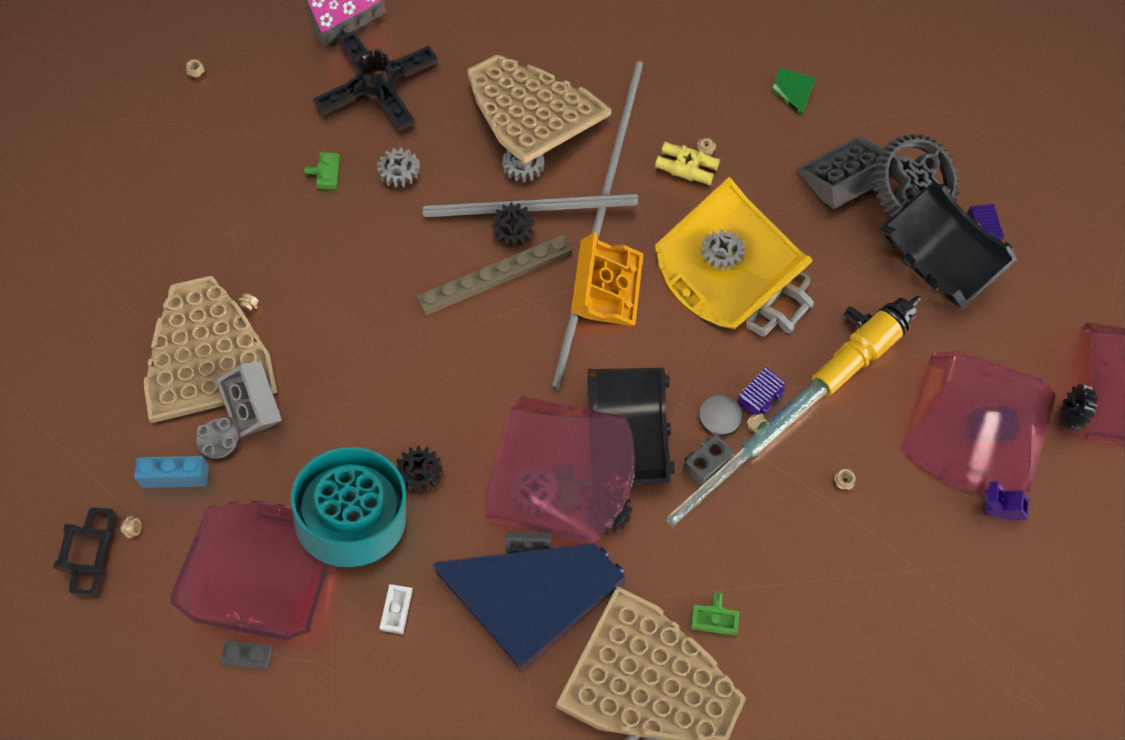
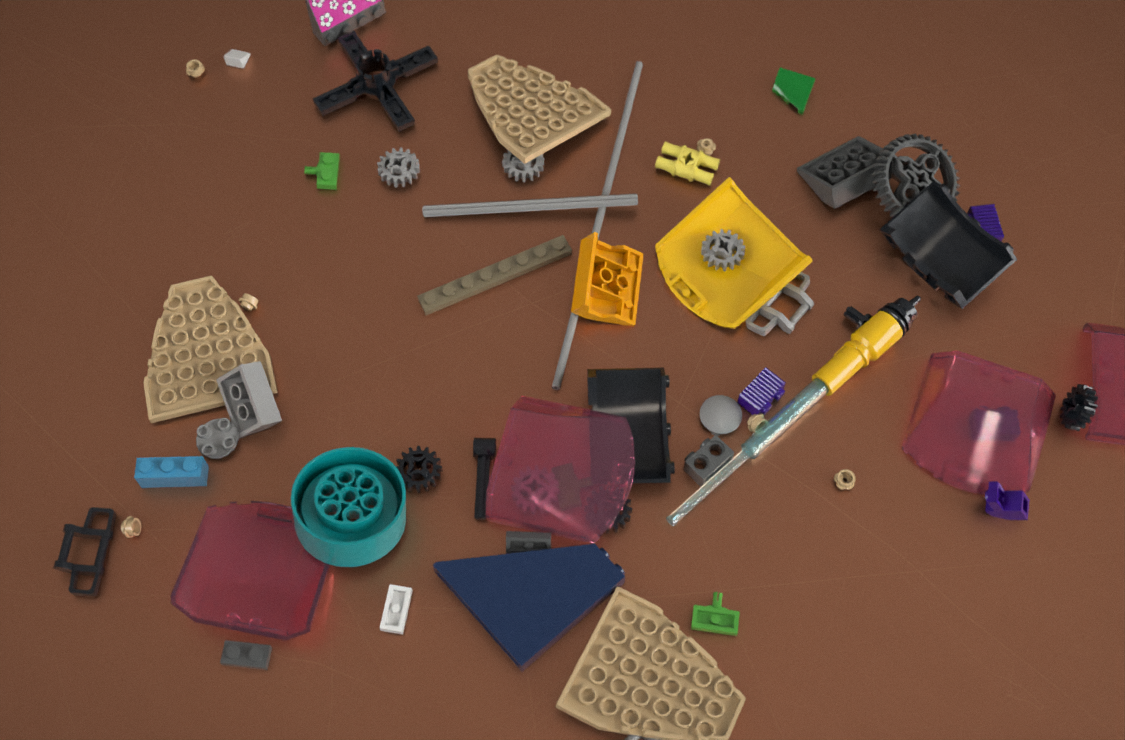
(236, 58): none -> white slope
(484, 451): none -> black axle
(504, 224): black gear -> none

